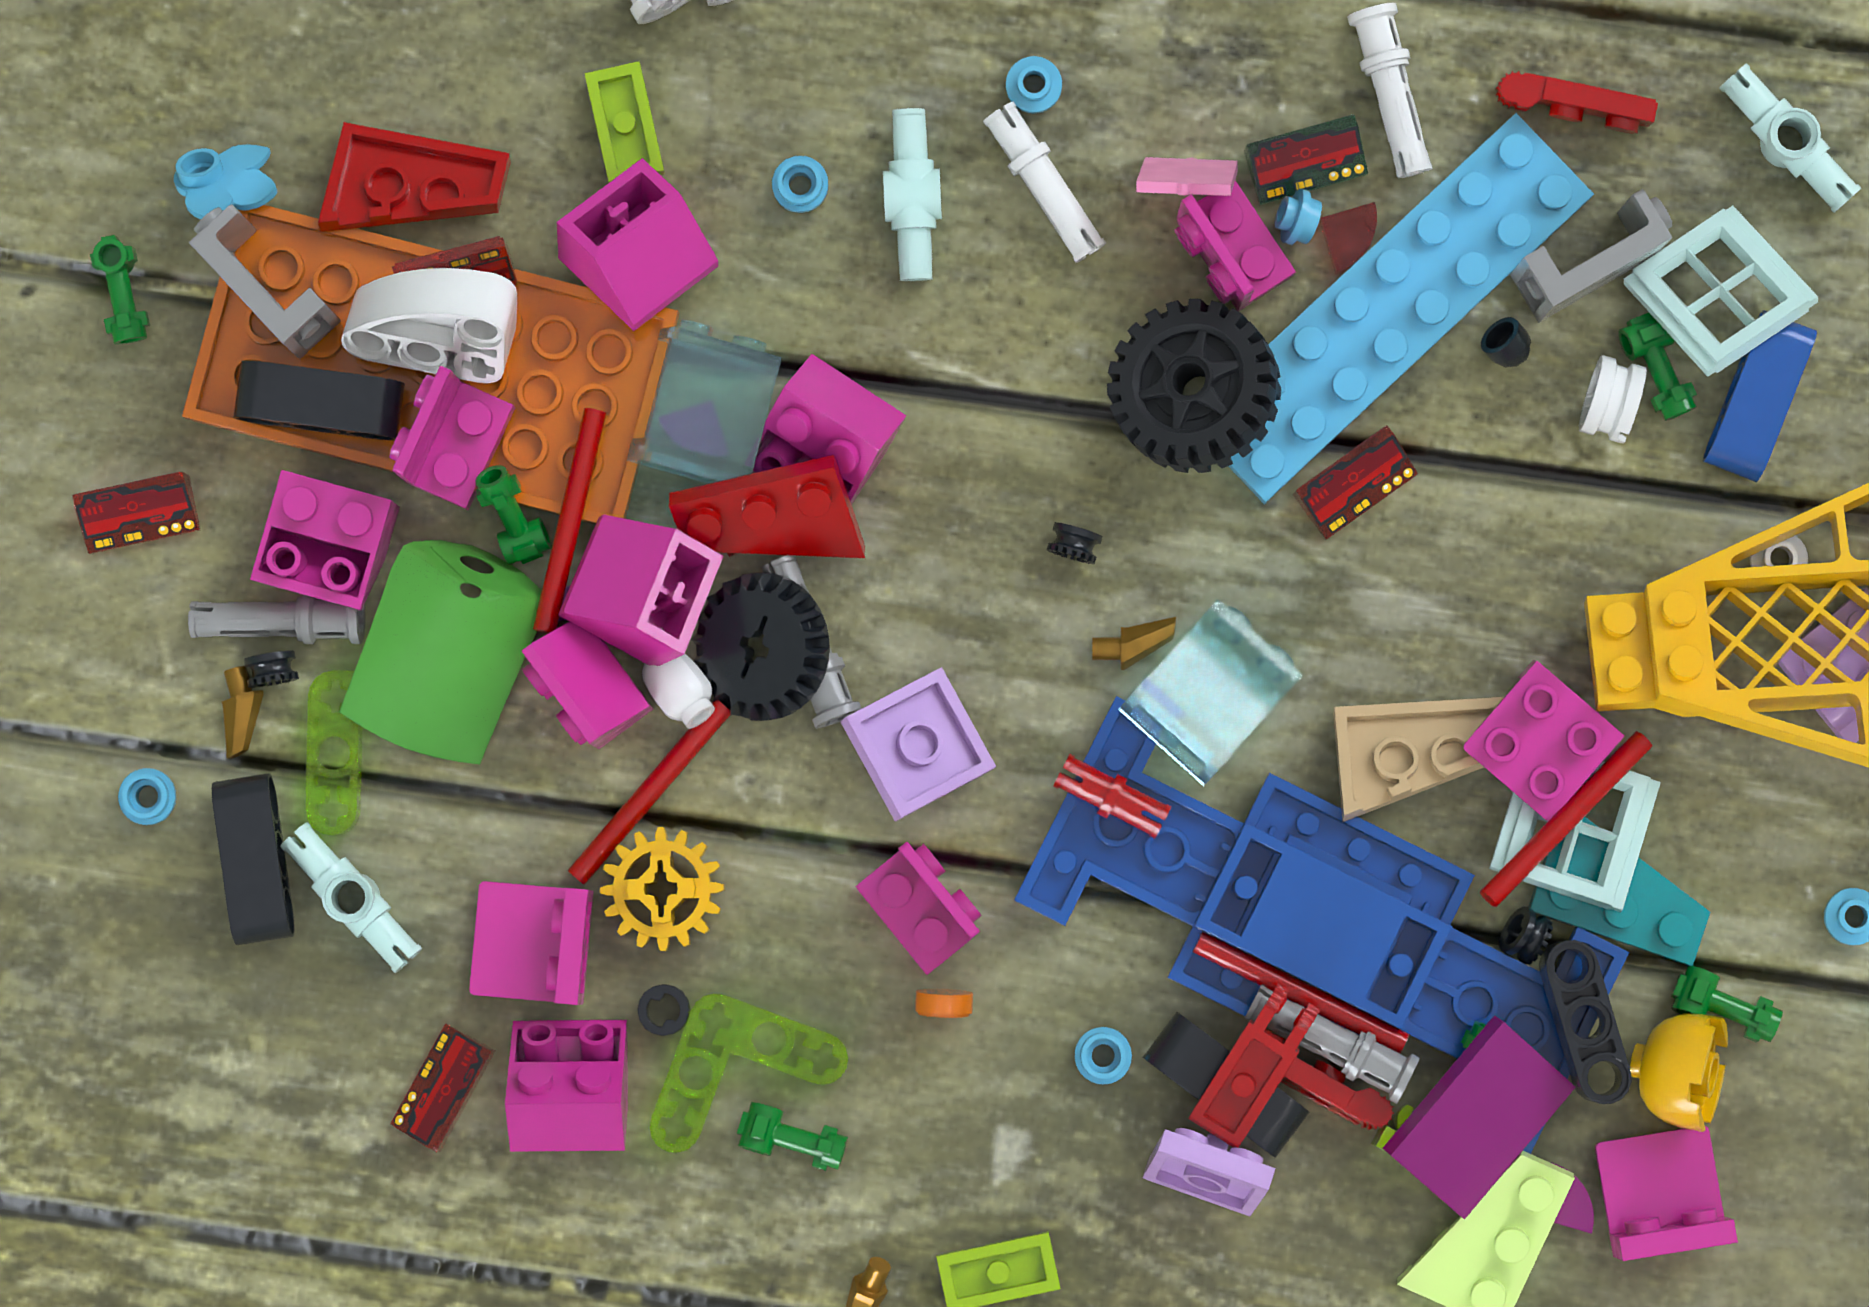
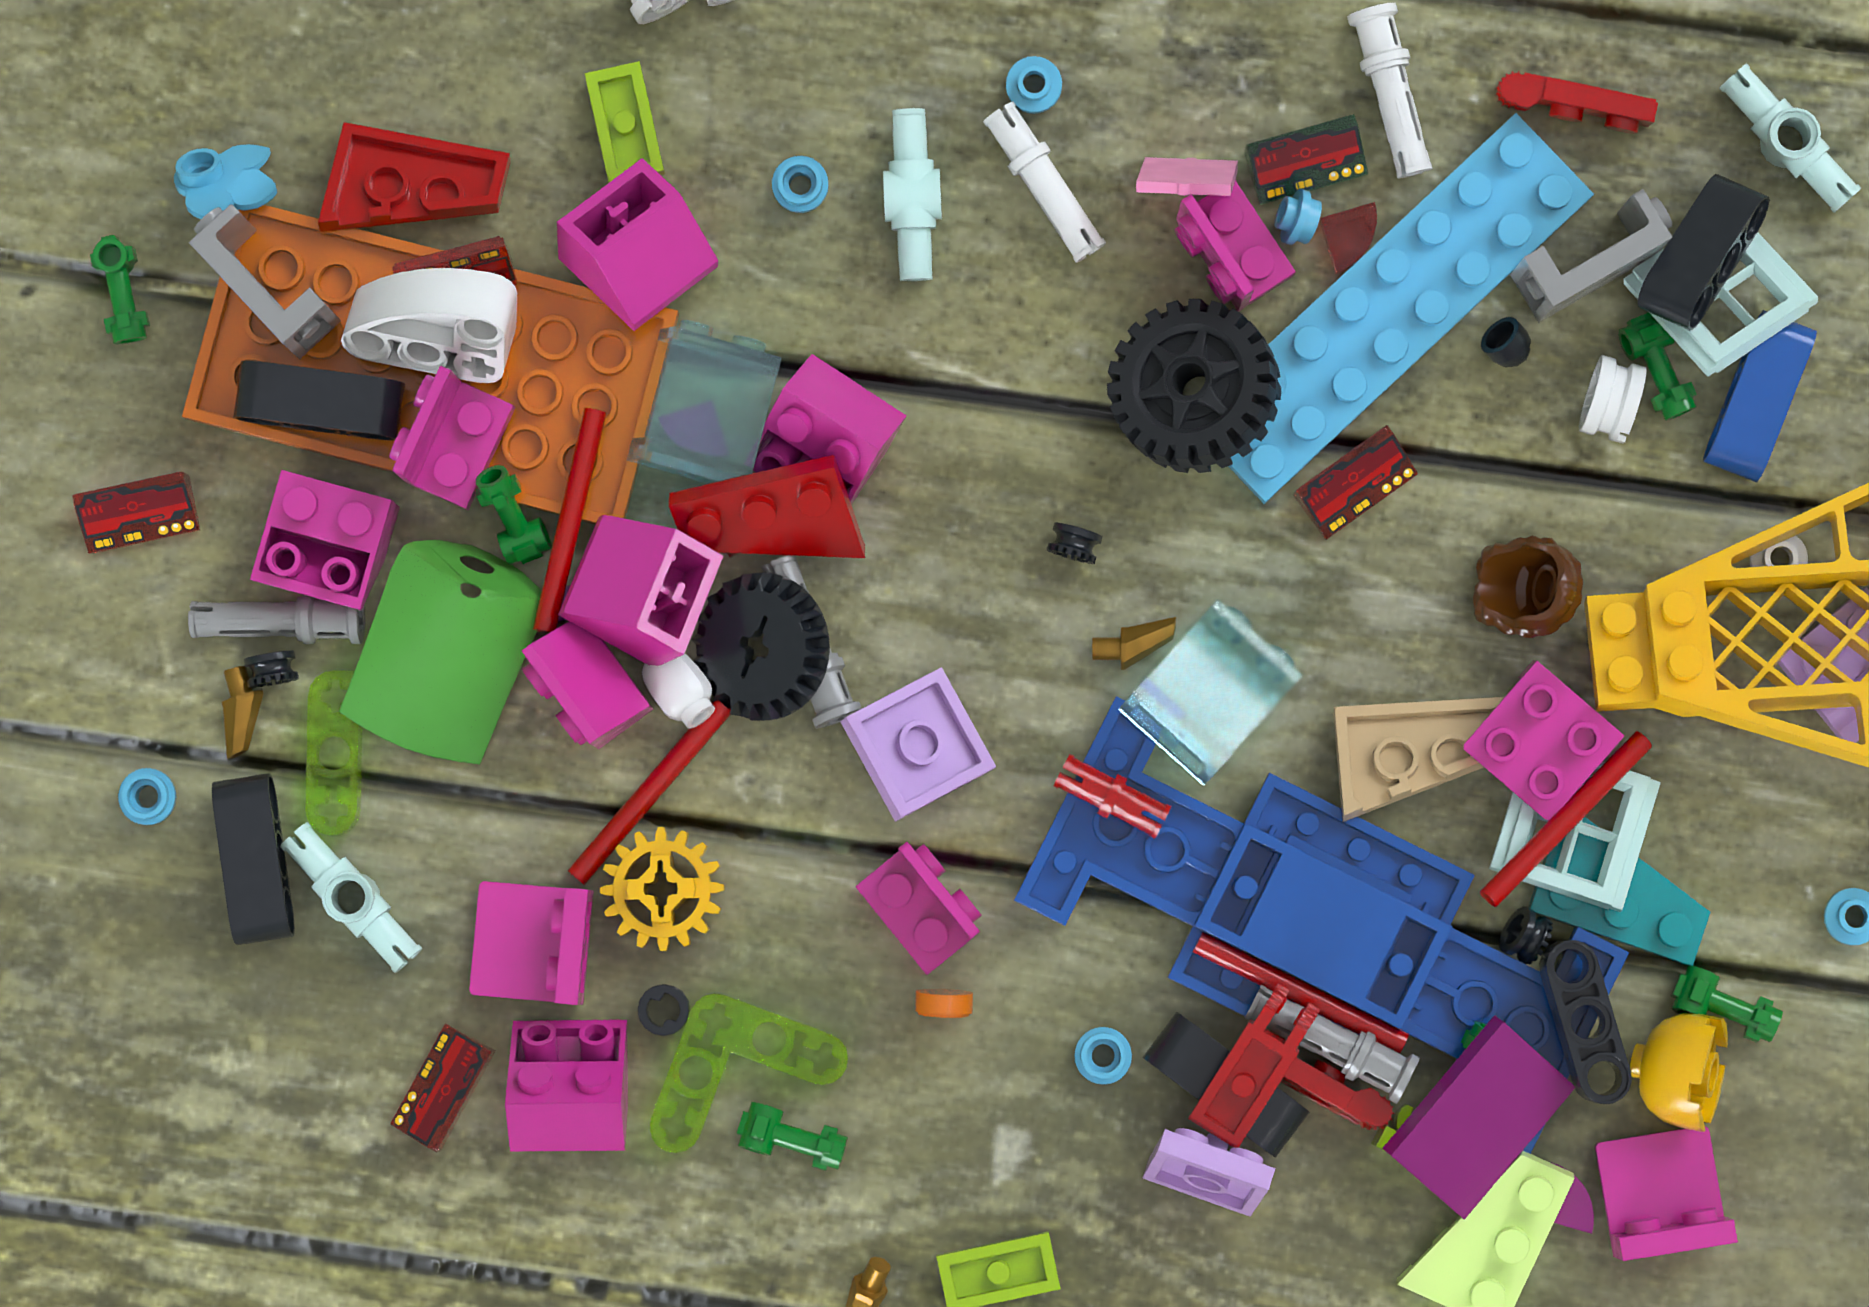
(1527, 586): none -> reddish brown hair
(1703, 252): none -> black beam

